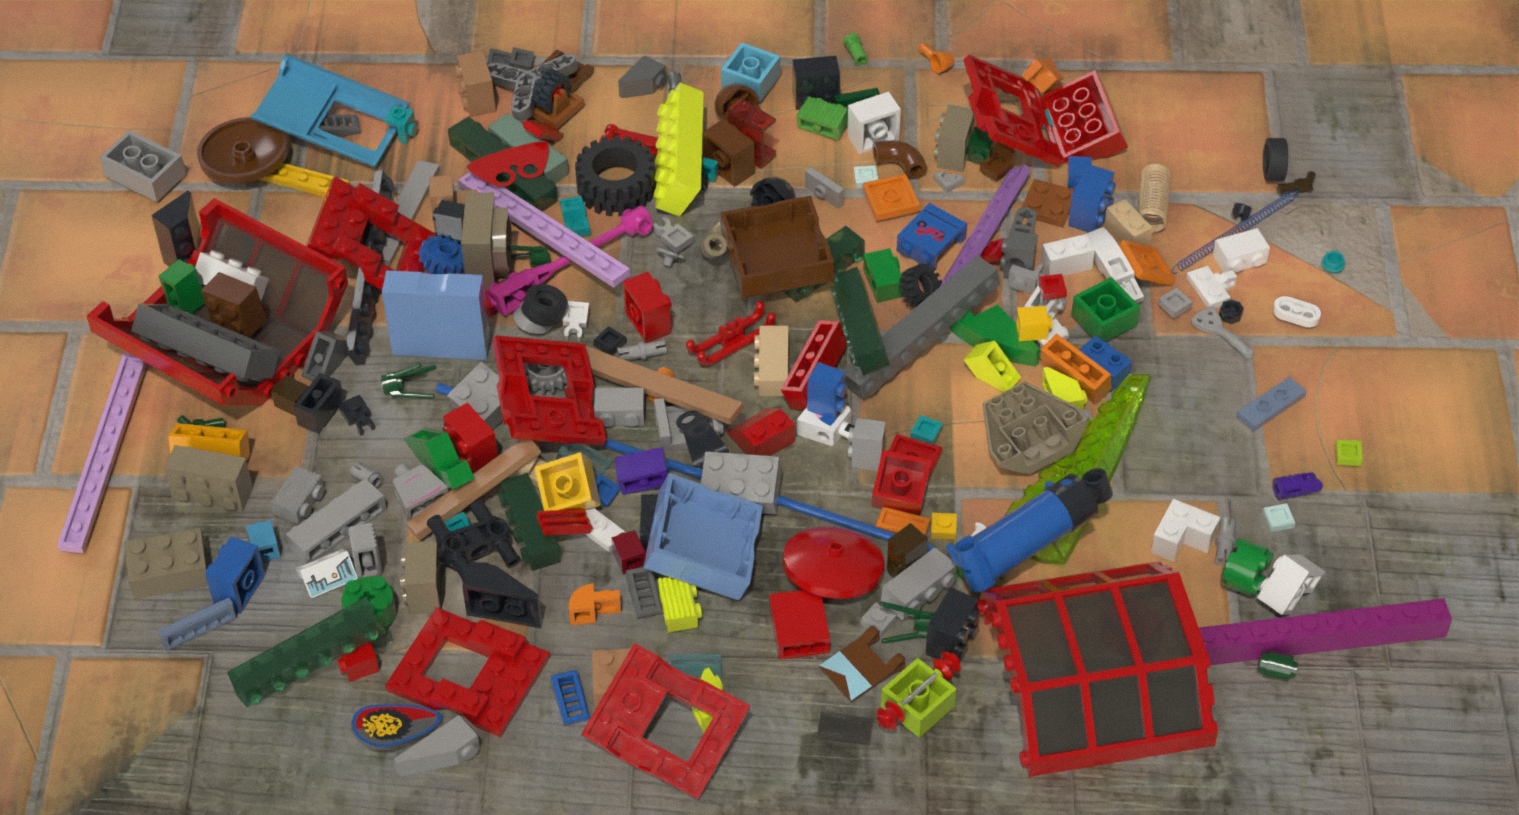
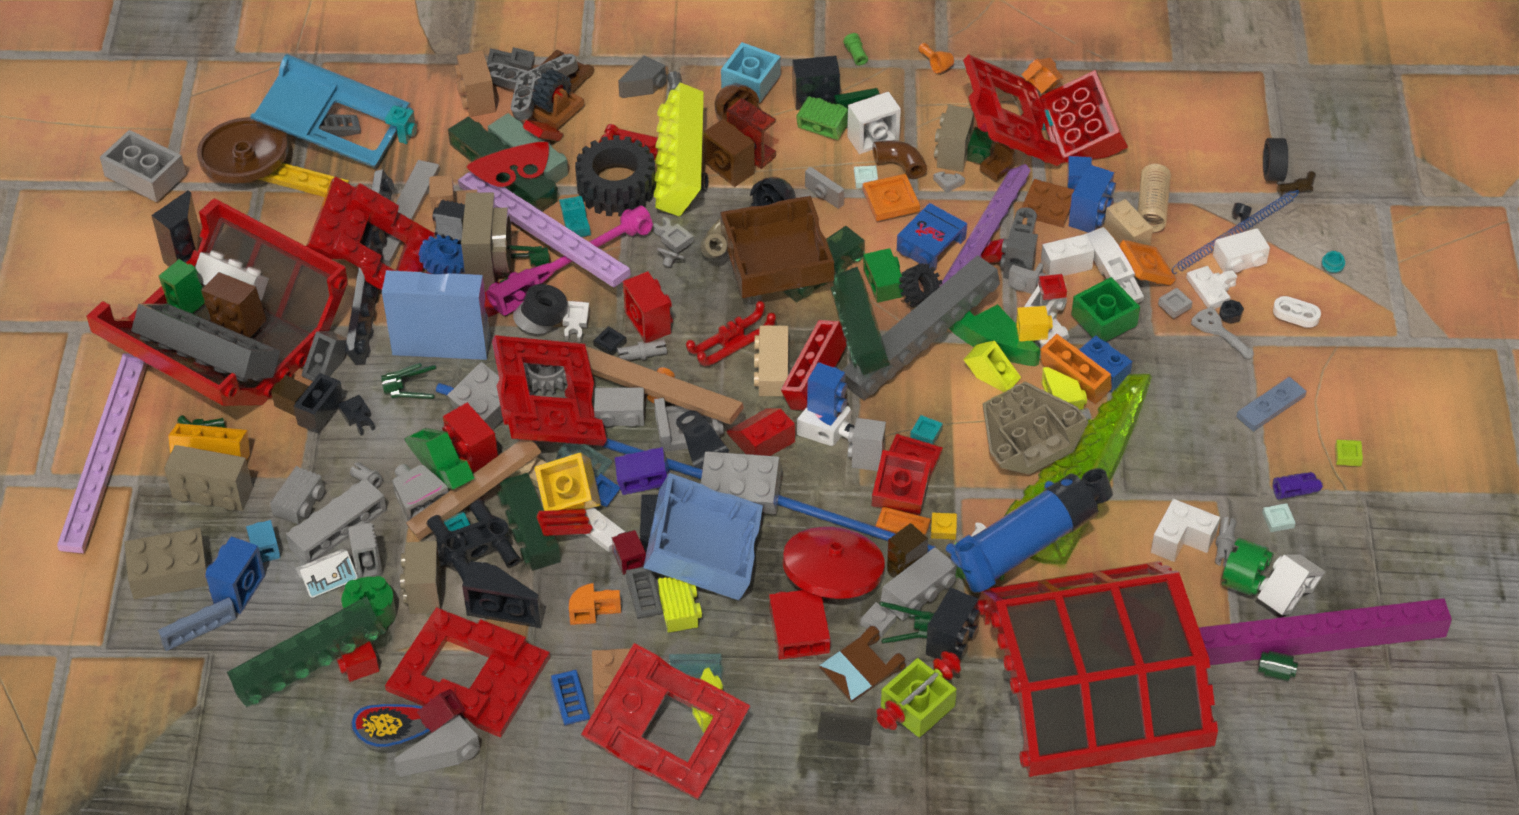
(440, 710): none -> dark red brick
(711, 168): teal plate -> none

